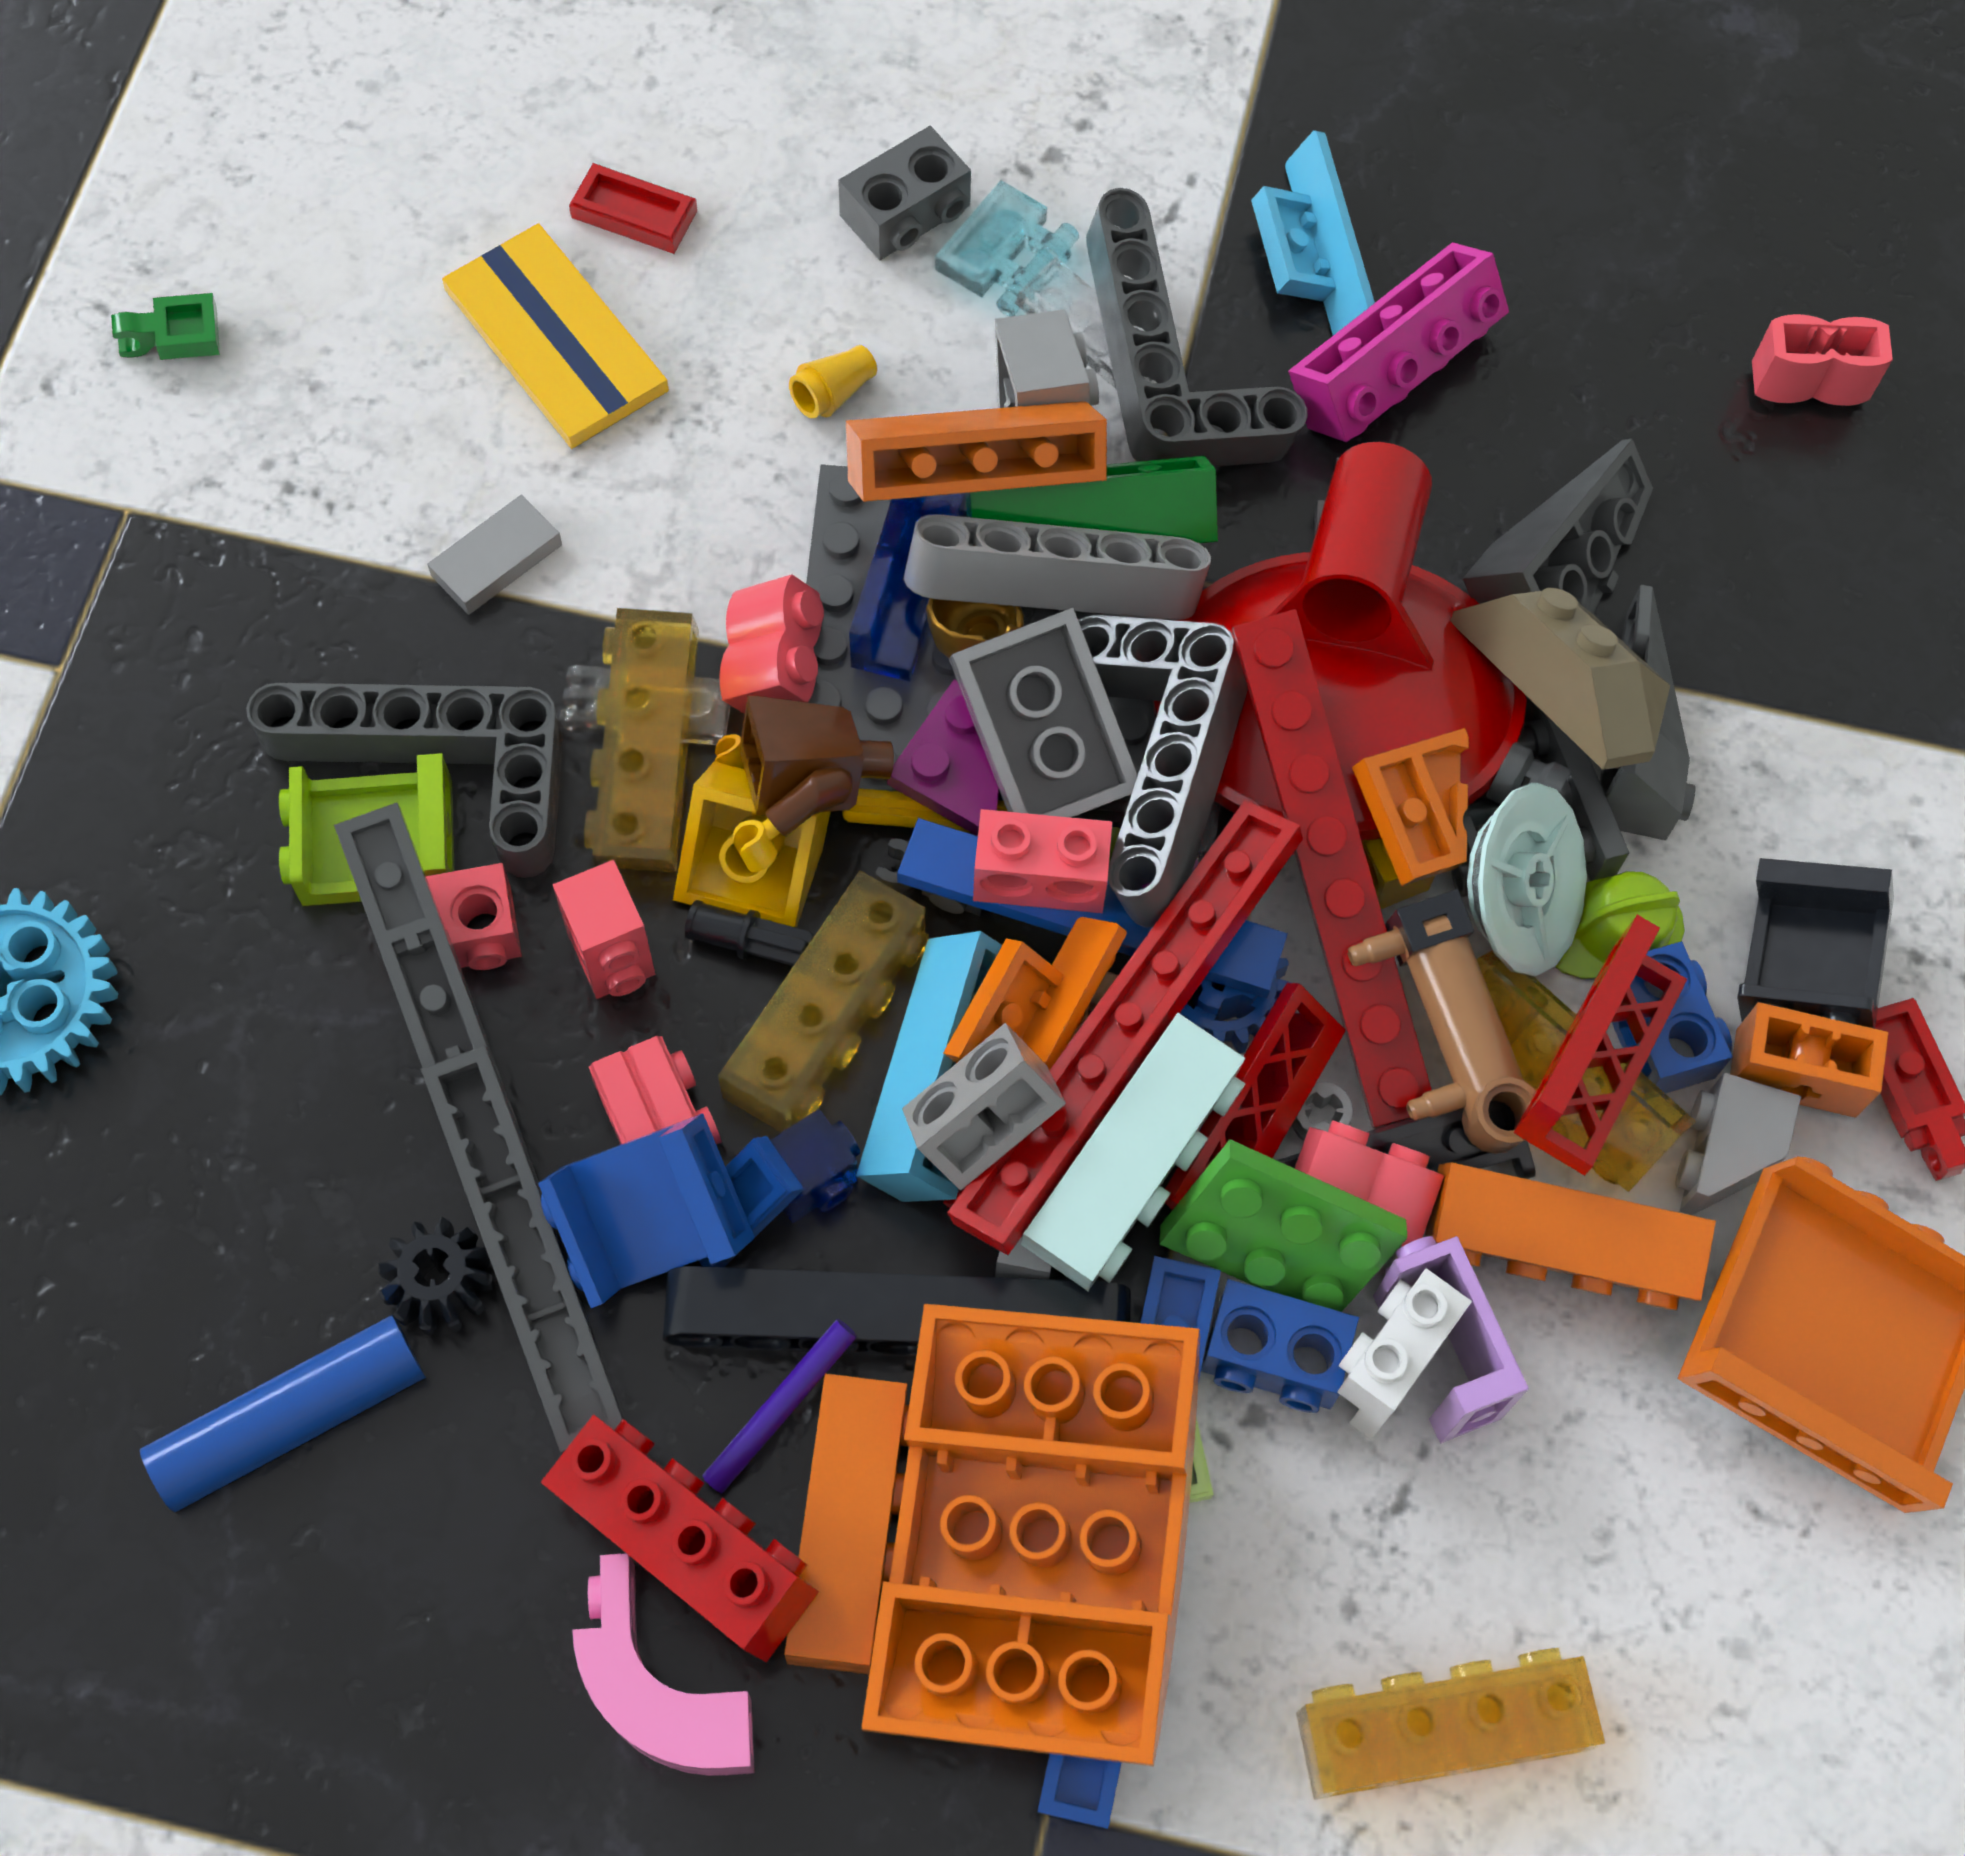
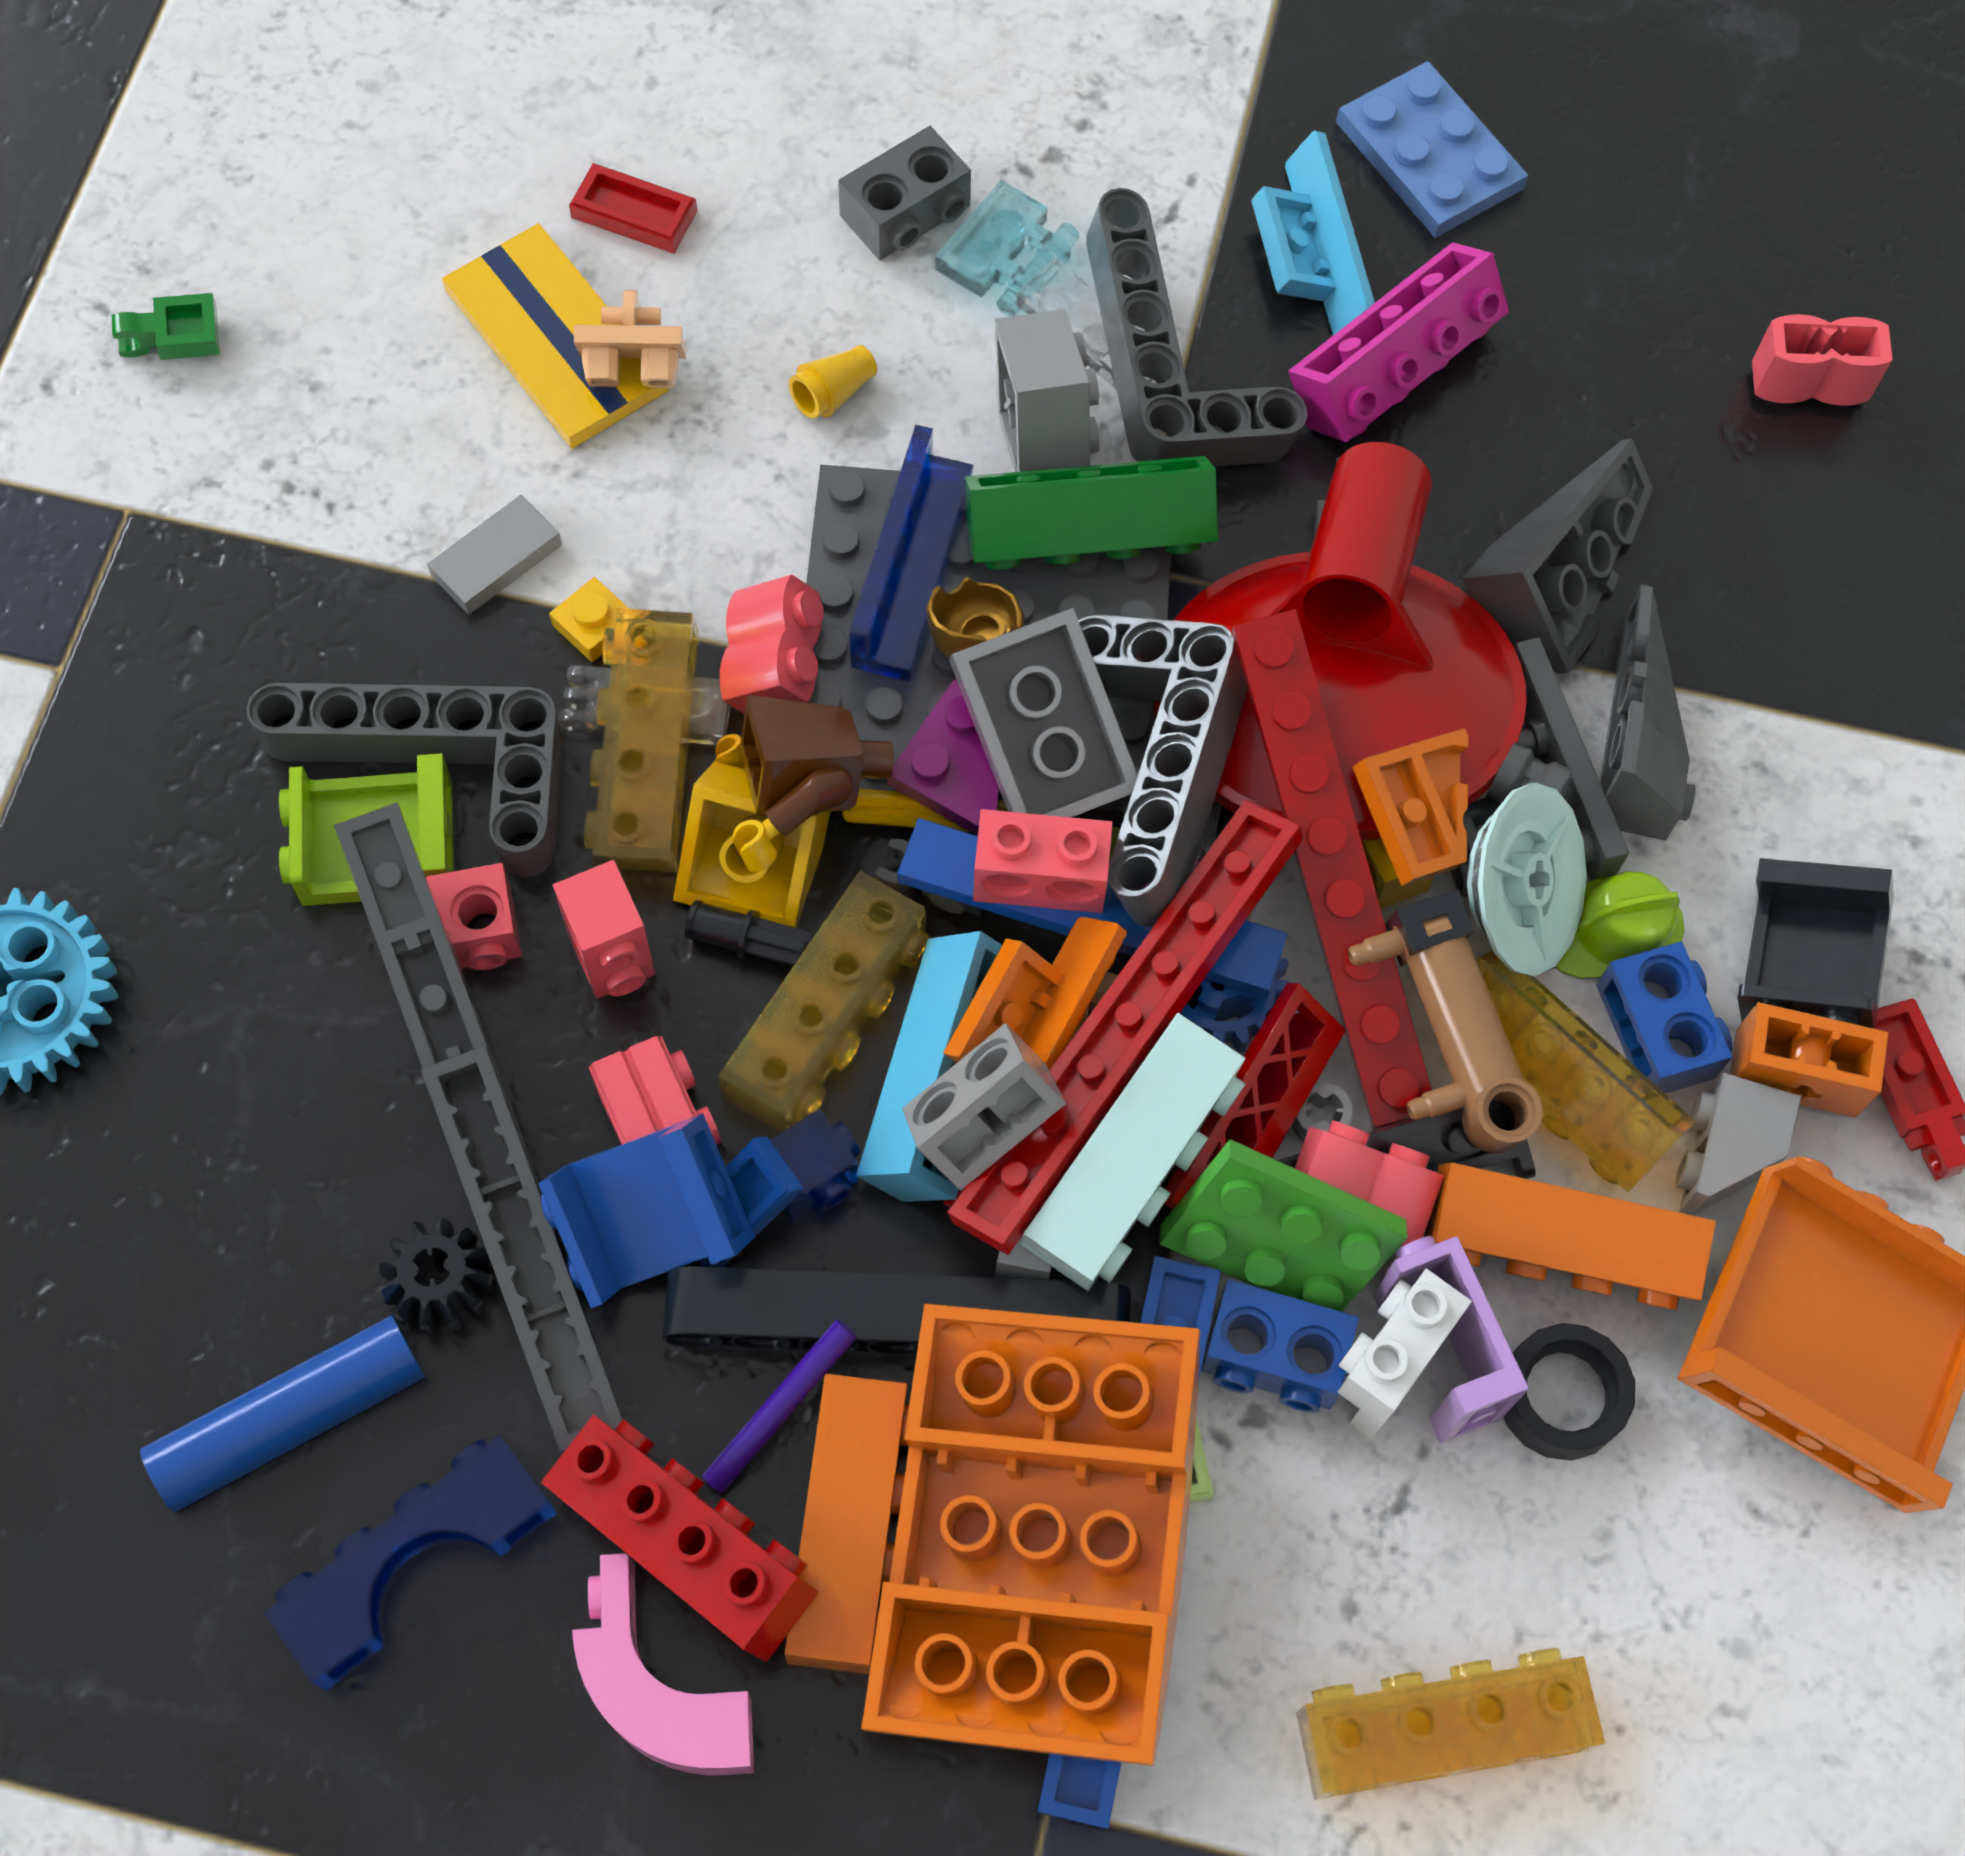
(335, 1615): none -> clear blue arch
(585, 617): none -> yellow plate
(624, 338): none -> light nougat hips
(976, 450): orange brick -> none
(1056, 567): light grey beam -> none
(1431, 149): none -> medium blue plate
(1572, 672): dark tan wedge -> none
(1589, 1047): red fence -> none
(1607, 1363): none -> black tyre

